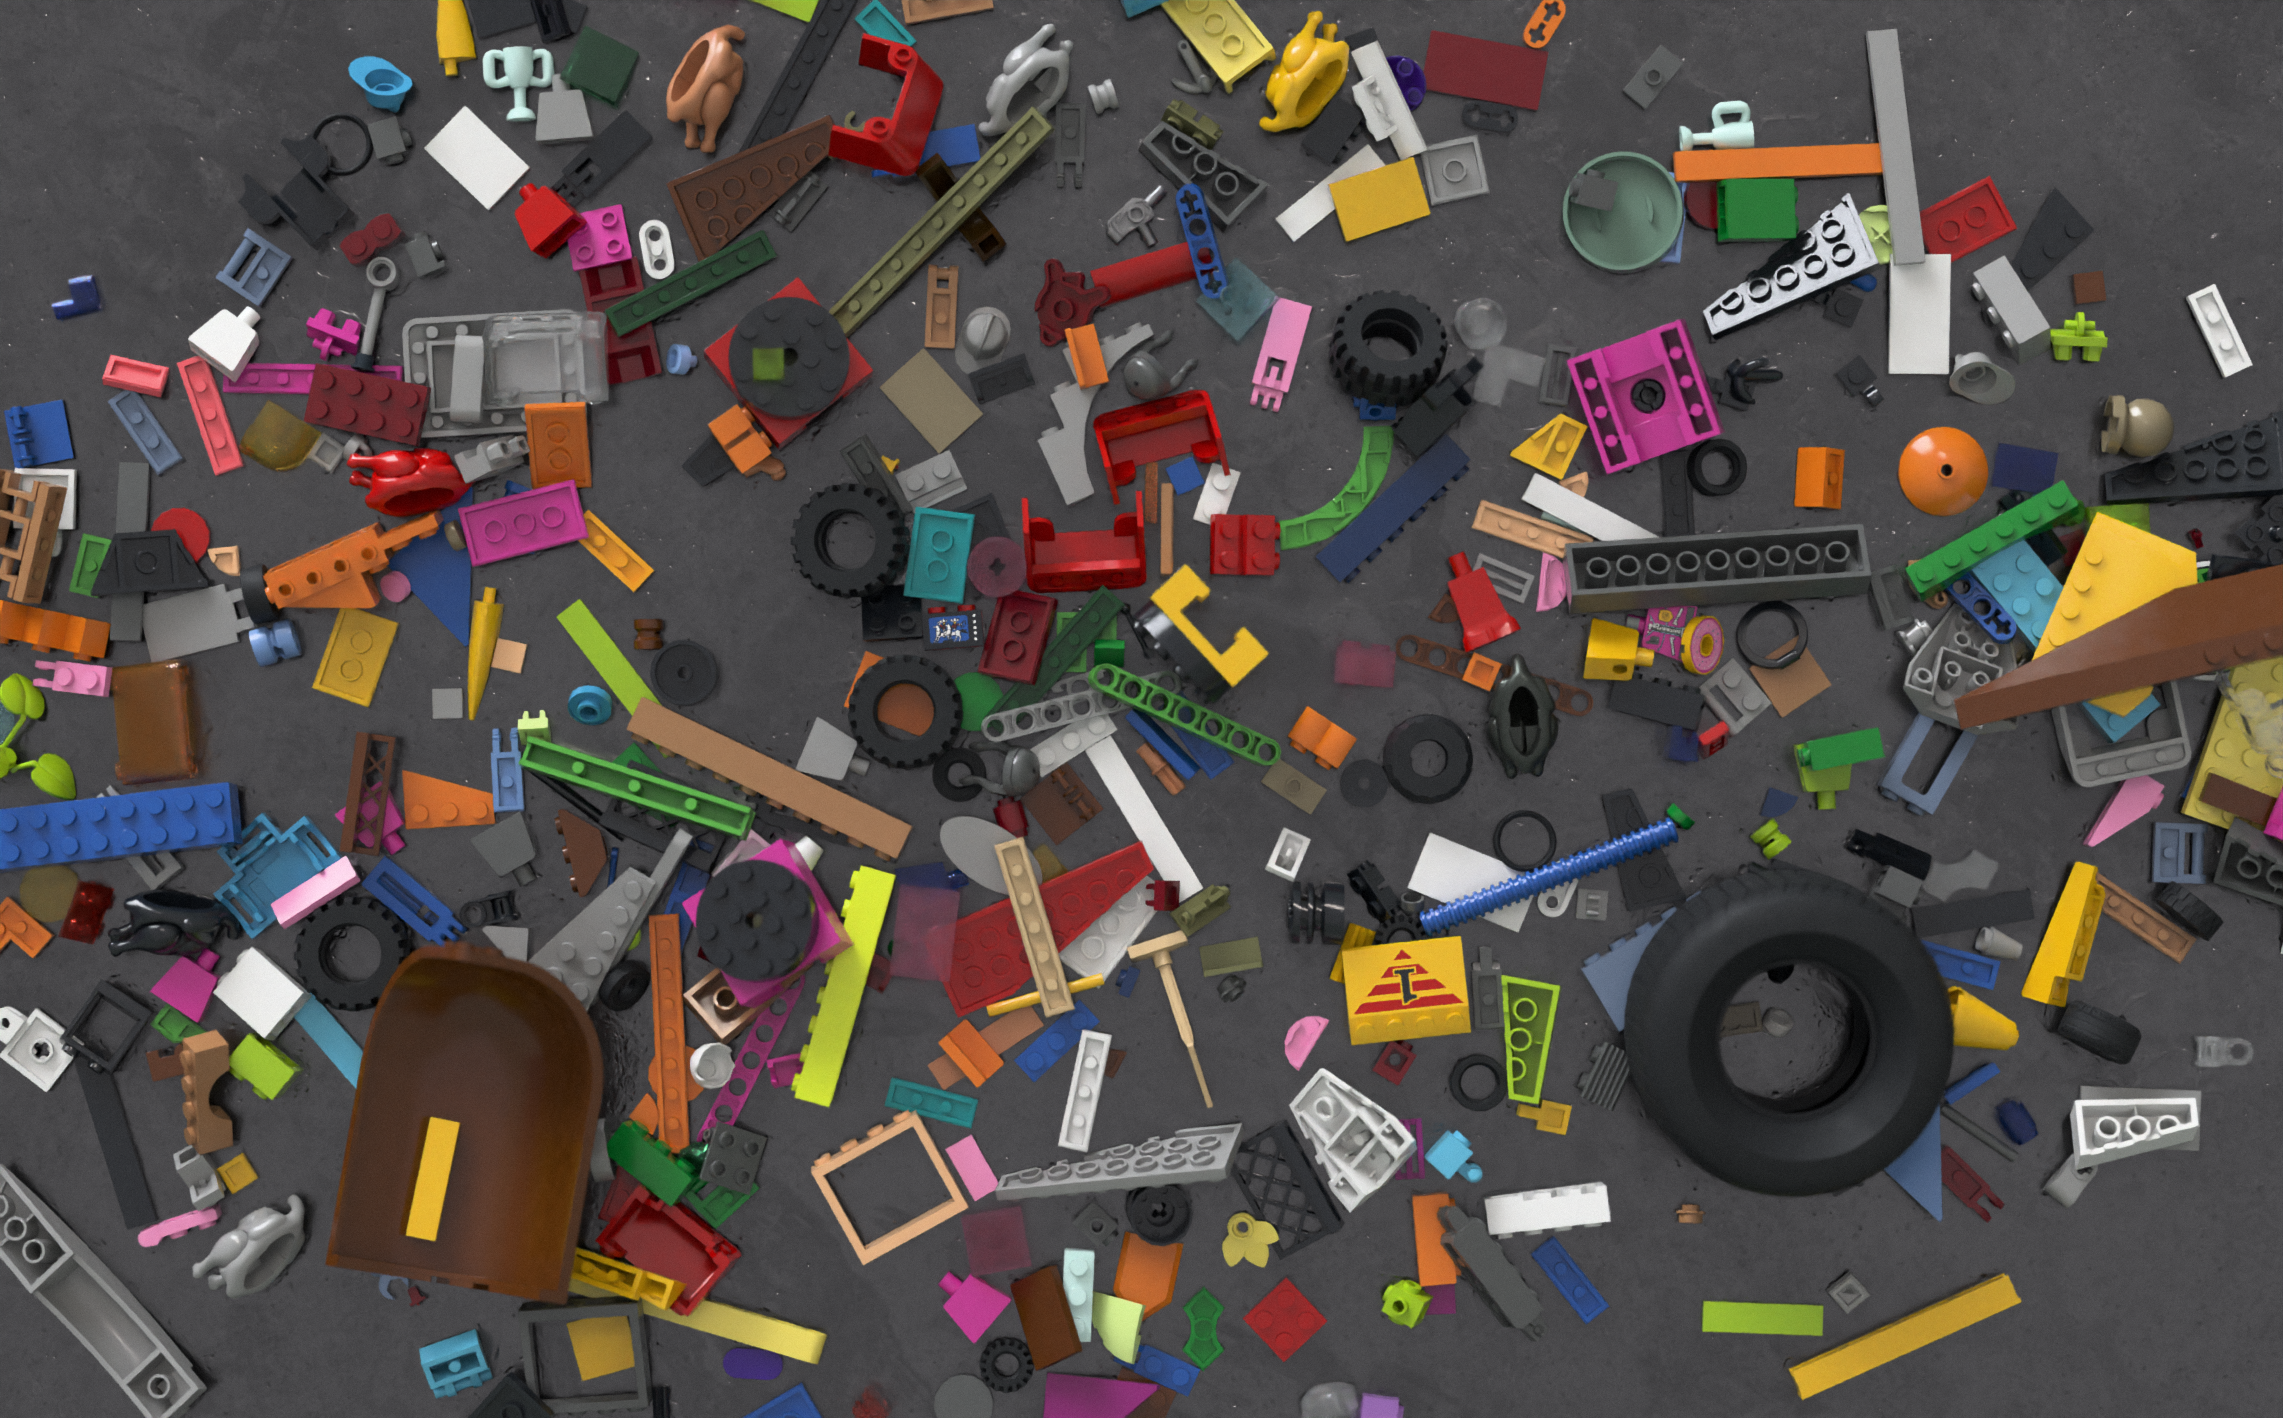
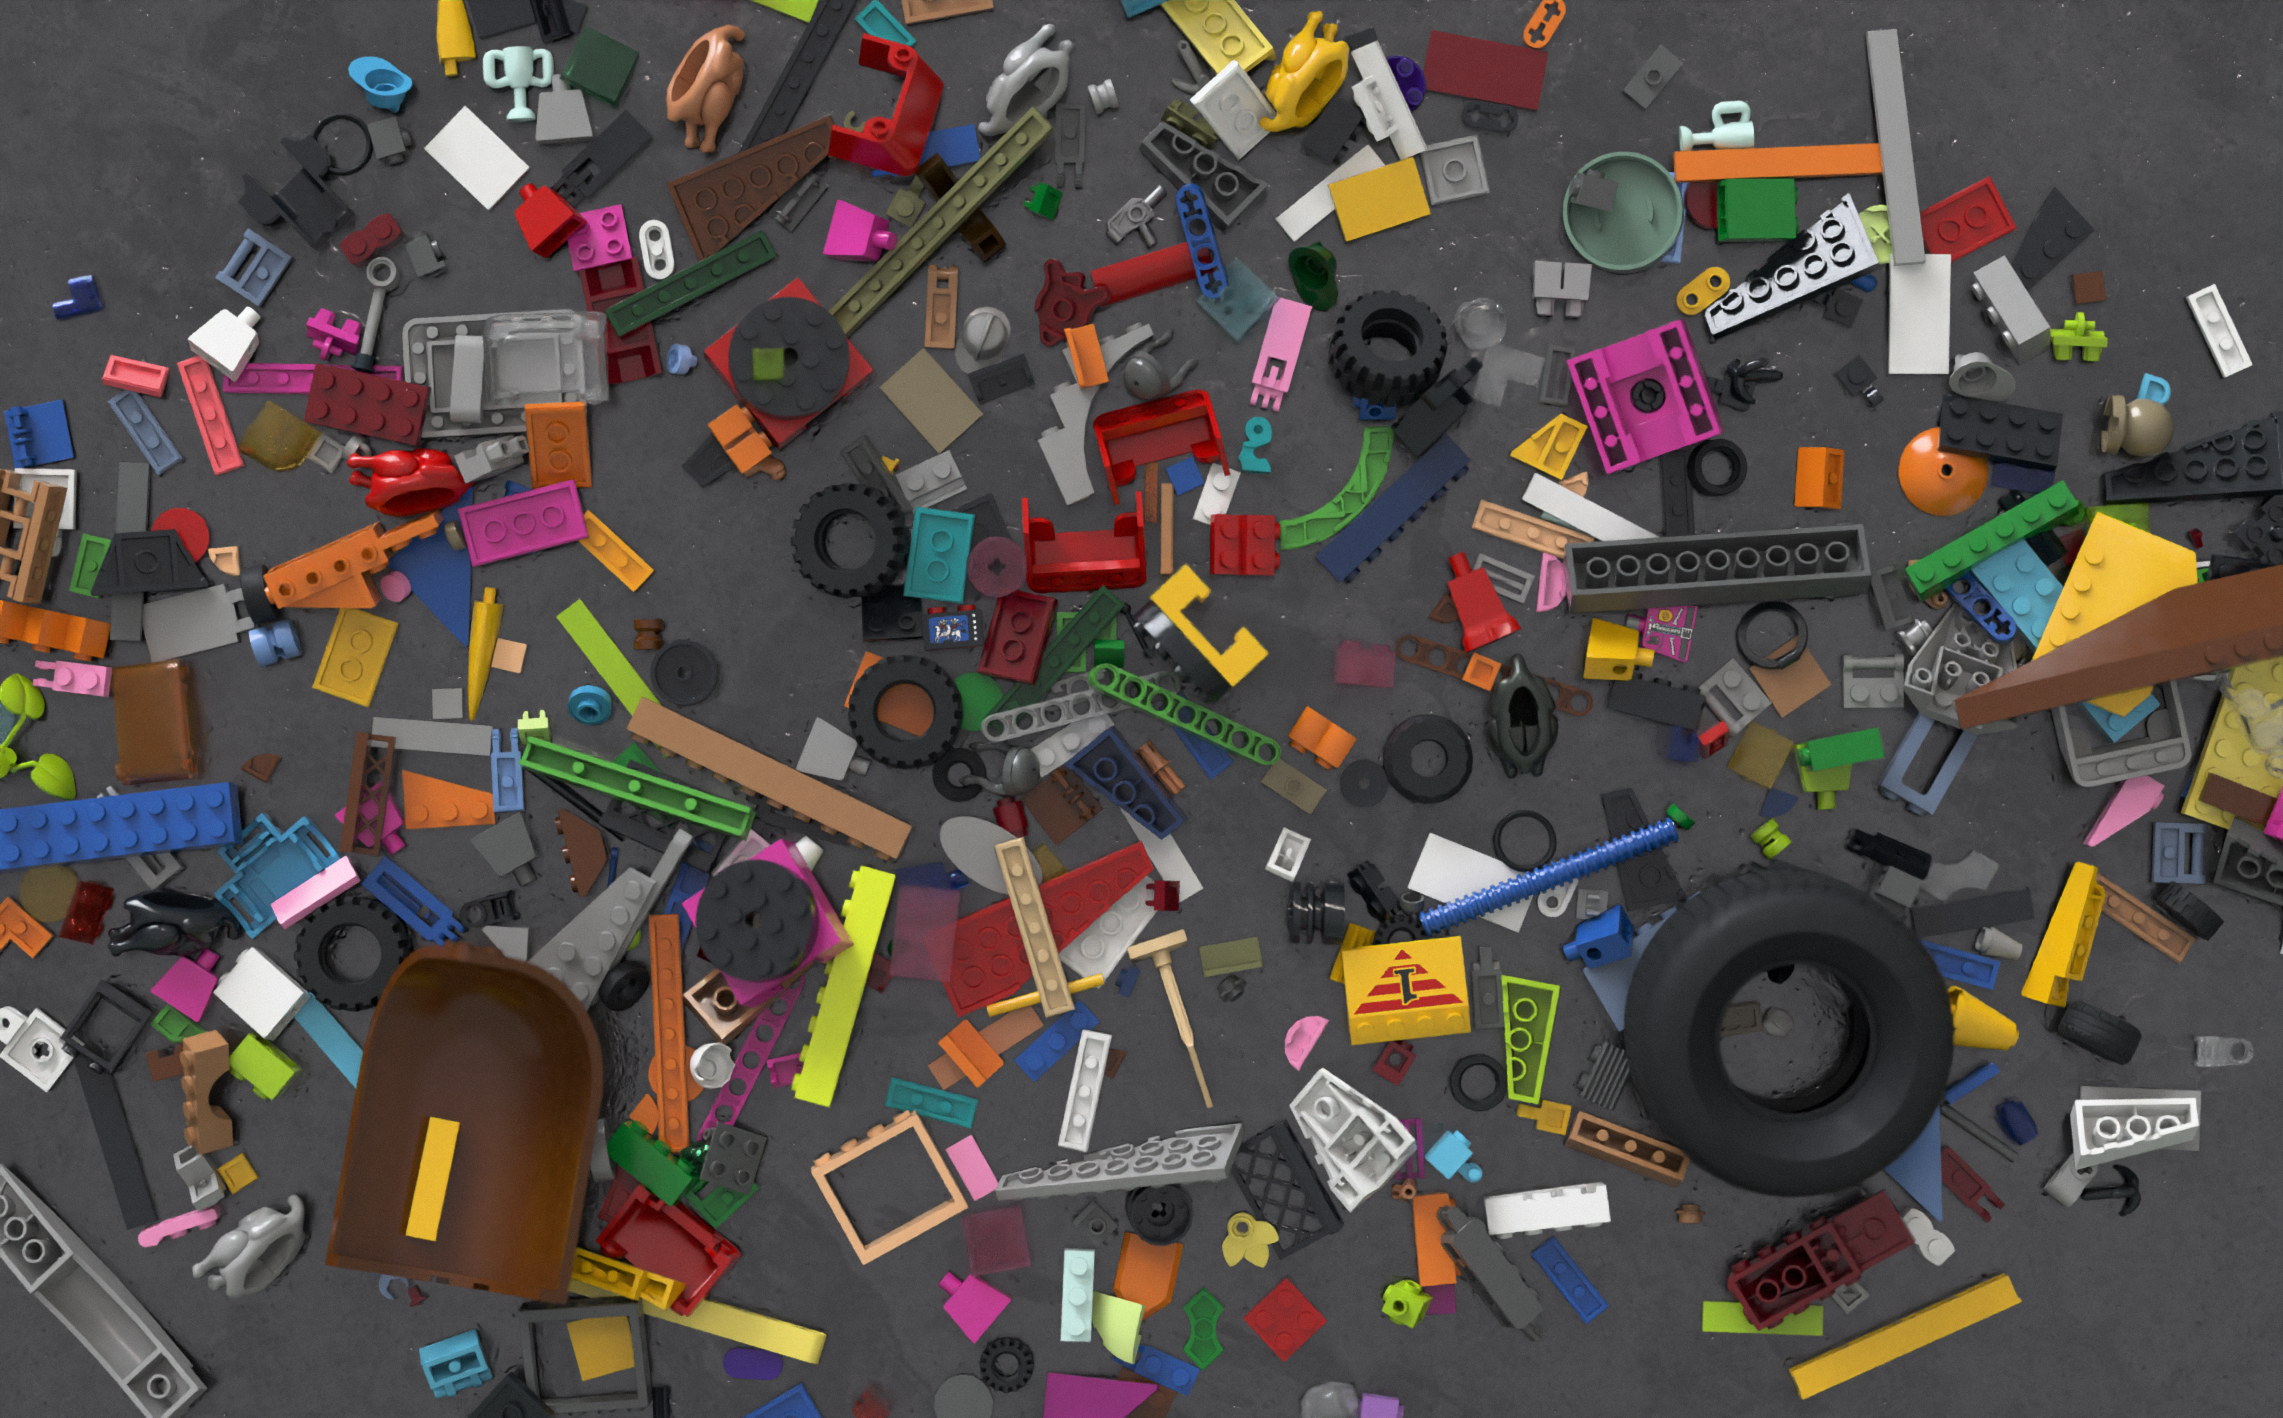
(262, 766): none -> reddish brown tile
(434, 736): none -> light grey tile
(857, 234): none -> dark pink torso
(907, 205): none -> olive plate
(1044, 201): none -> green tile
(1046, 1317): reddish brown tile -> none
(1126, 781): none -> dark blue wedge
(1163, 743): blue tile -> none
(1201, 909): olive hinge -> none
(1234, 109): none -> white tile
(1259, 435): none -> teal leg
(1314, 275): none -> dark green piece
(1405, 1191): none -> nougat arm
(1548, 287): none -> light grey hips
(1602, 939): none -> blue torso
(1627, 1149): none -> medium nougat brick
(1703, 291): none -> yellow plate
(1703, 644): tile -> none
(1761, 755): none -> clear yellow piece
(1818, 1260): none -> dark red wedge
(1873, 691): none -> light grey plate
(1929, 1242): none -> white brick
(2000, 432): none -> black plate
(2117, 1192): none -> black piece
(2154, 389): none -> medium azure tile

